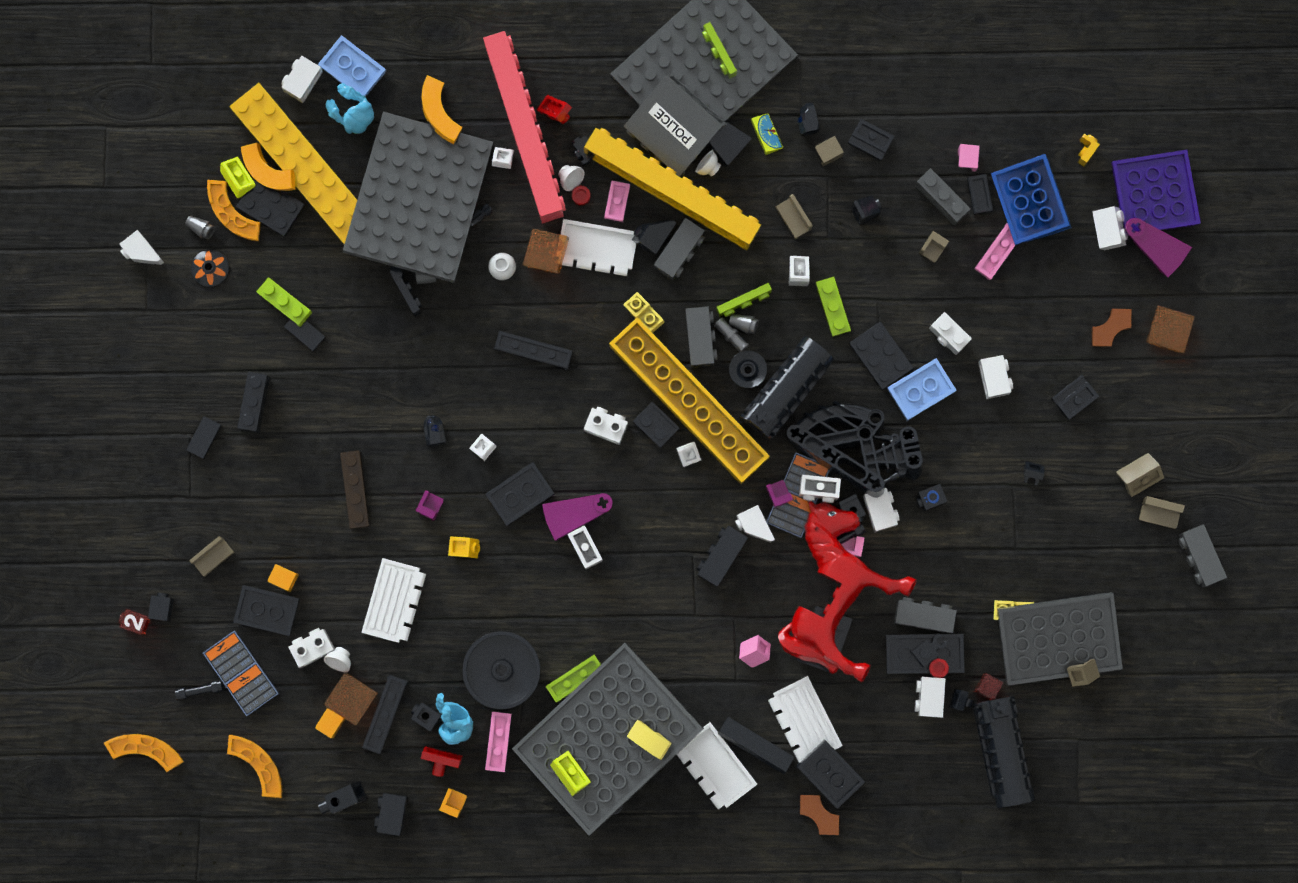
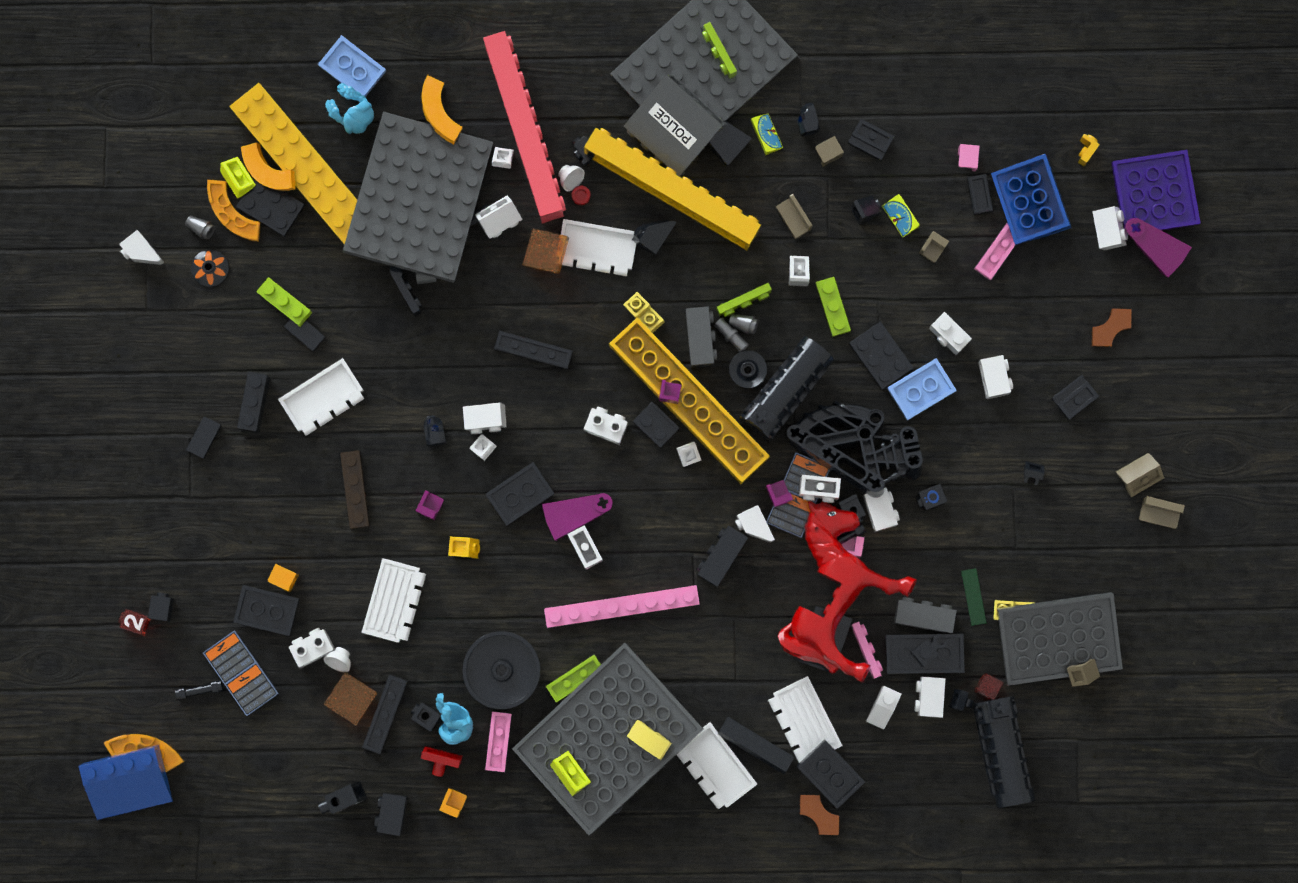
(126, 782): none -> blue slope
(212, 556): dark tan panel -> none
(260, 761): light orange tile -> none
(301, 79): white brick -> none
(321, 395): none -> white hinge
(330, 723): light orange panel -> none
(484, 417): none -> white brick
(498, 217): none -> white brick
(502, 266): white piece -> none
(554, 109): red tile -> none
(617, 201): bright pink plate -> none
(621, 606): none -> bright pink plate
(669, 392): none -> magenta panel
(679, 249): dark grey brick -> none
(708, 164): white piece -> none
(755, 651): bright pink panel -> none
(867, 649): none -> bright pink plate
(883, 707): none -> white slope
(901, 215): none -> slope
(938, 668): red tile -> none
(942, 197): dark grey brick -> none
(973, 596): none -> dark green sticker
(1170, 329): clear orange tile -> none
(1202, 556): dark grey brick -> none

